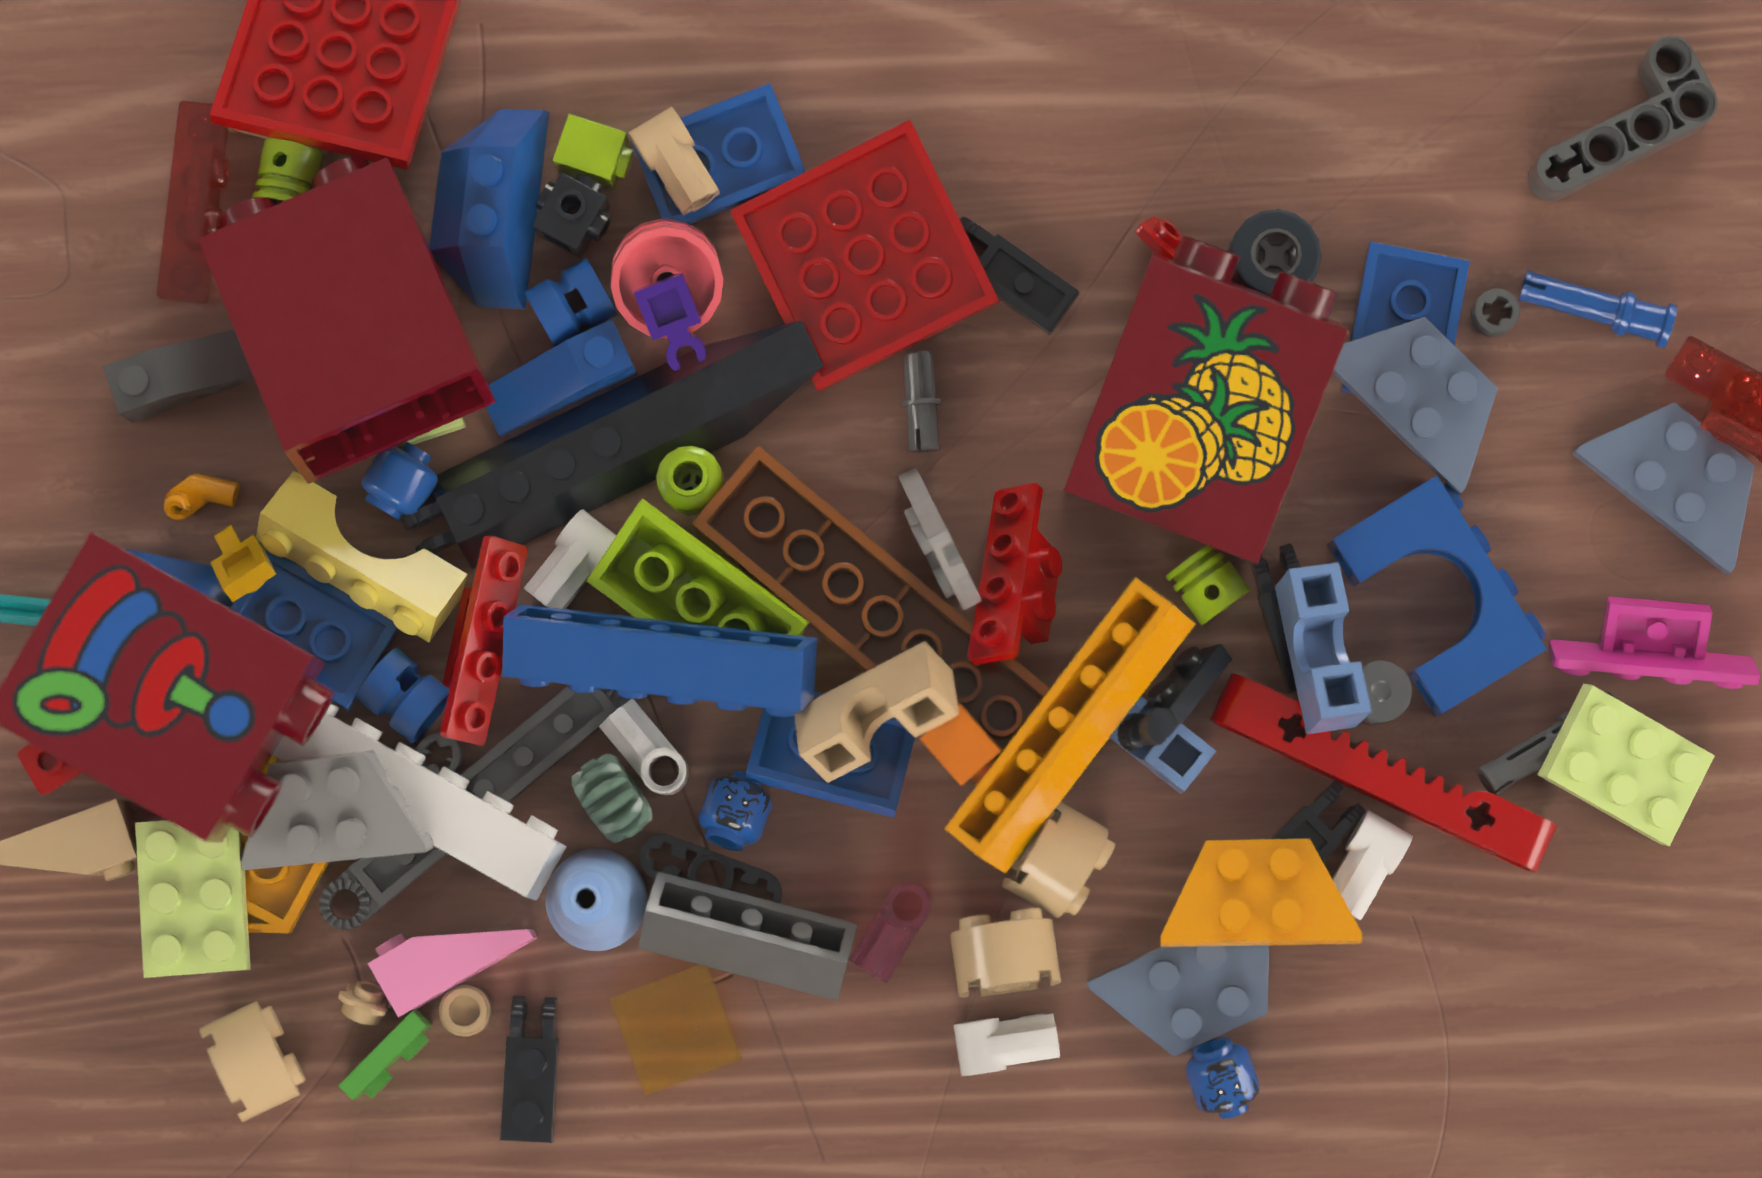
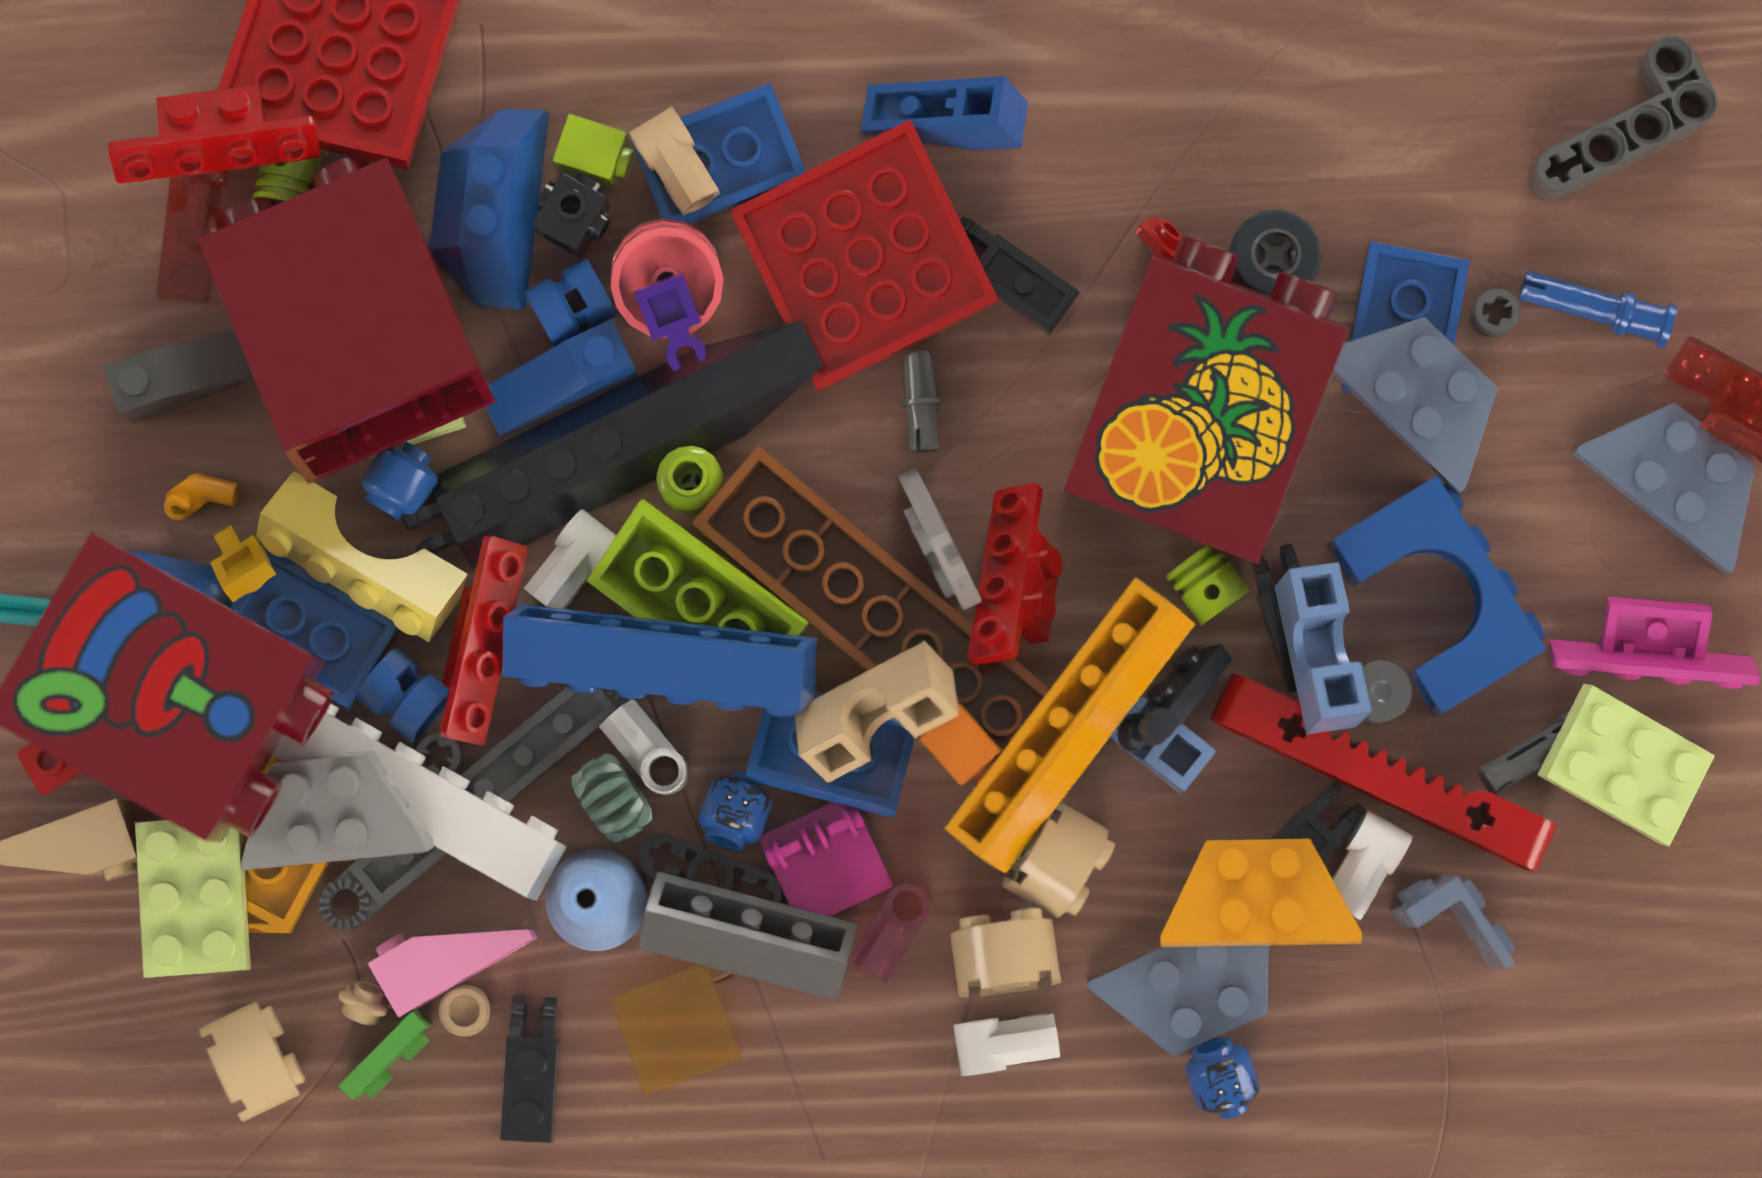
(213, 134): none -> red bracket
(826, 860): none -> dark pink hinge
(950, 113): none -> blue slope
(1429, 898): none -> sand blue bracket

